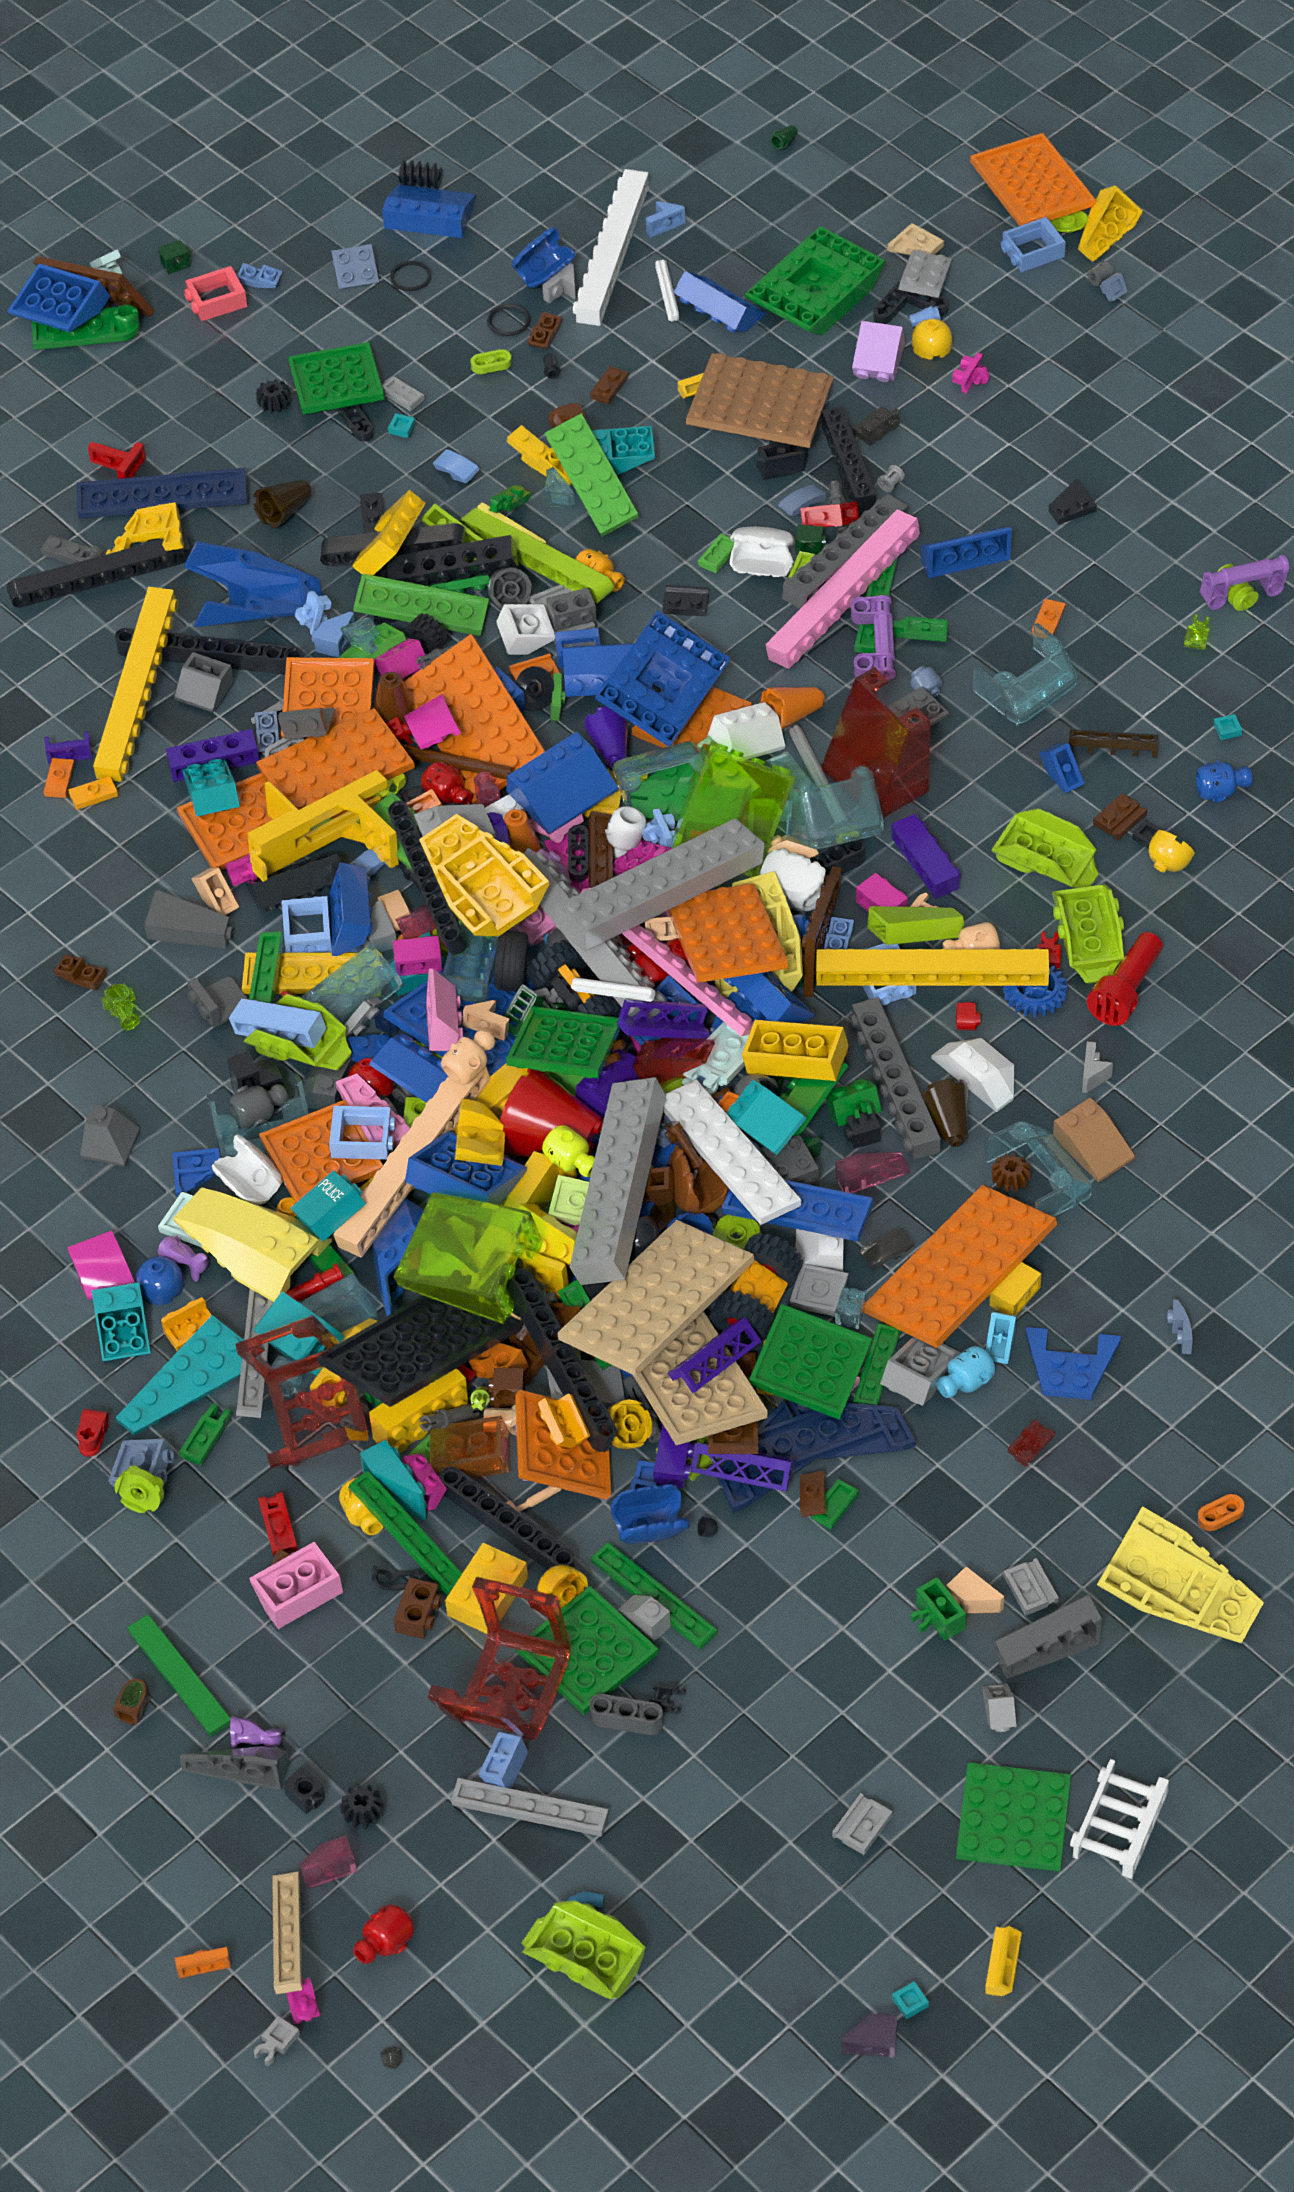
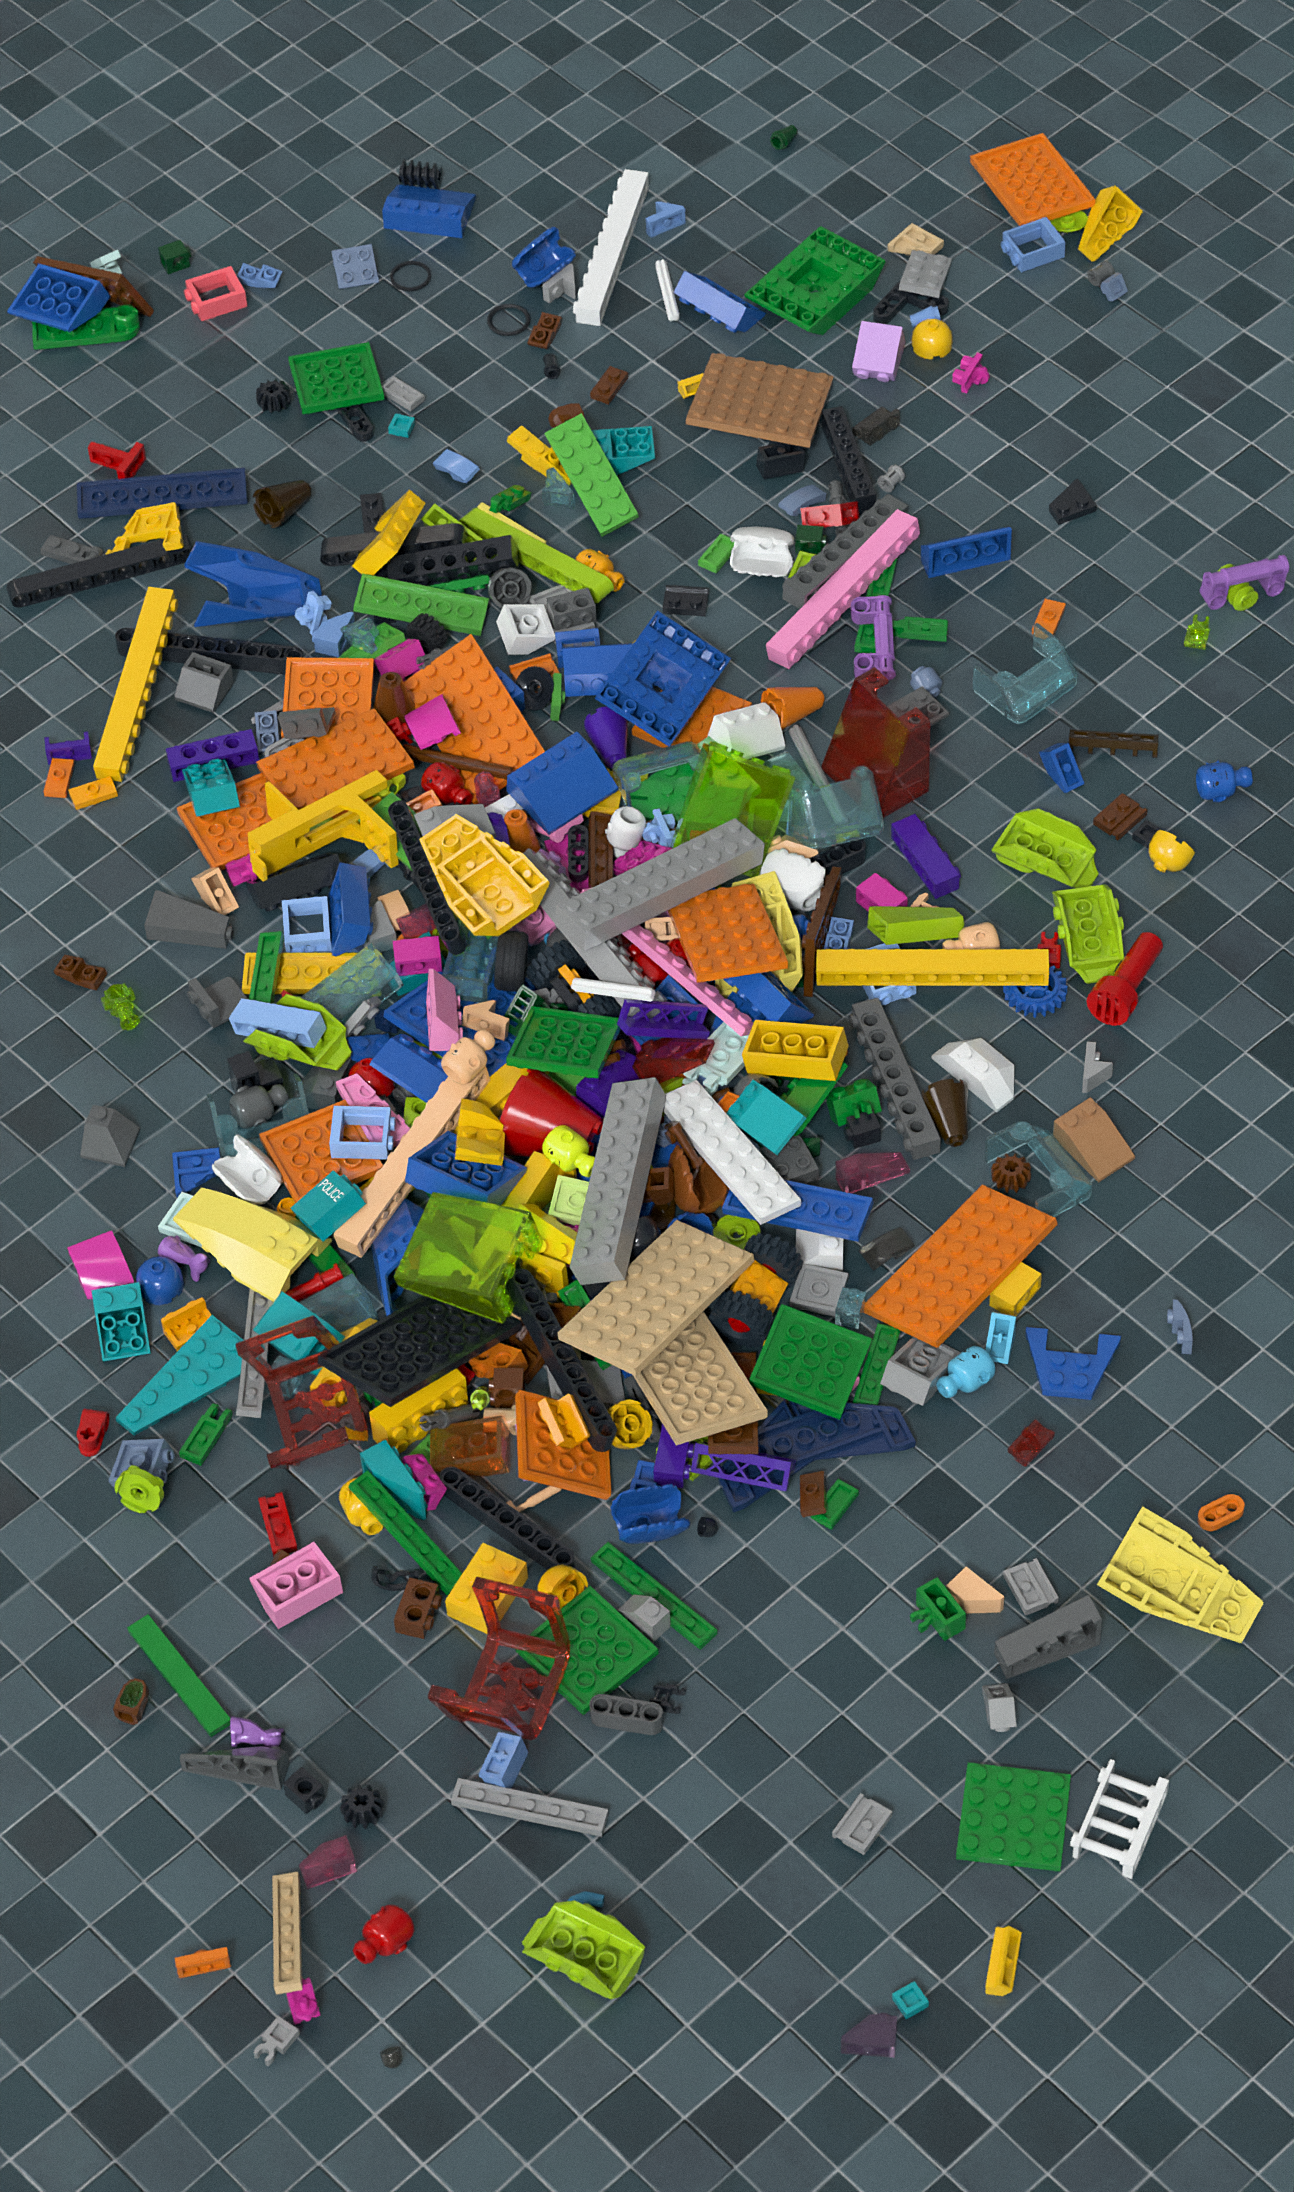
(491, 361): lime plate -> none
(709, 1349): dark purple fence -> none
(967, 1017): red plate -> none
(1227, 727): teal plate -> none

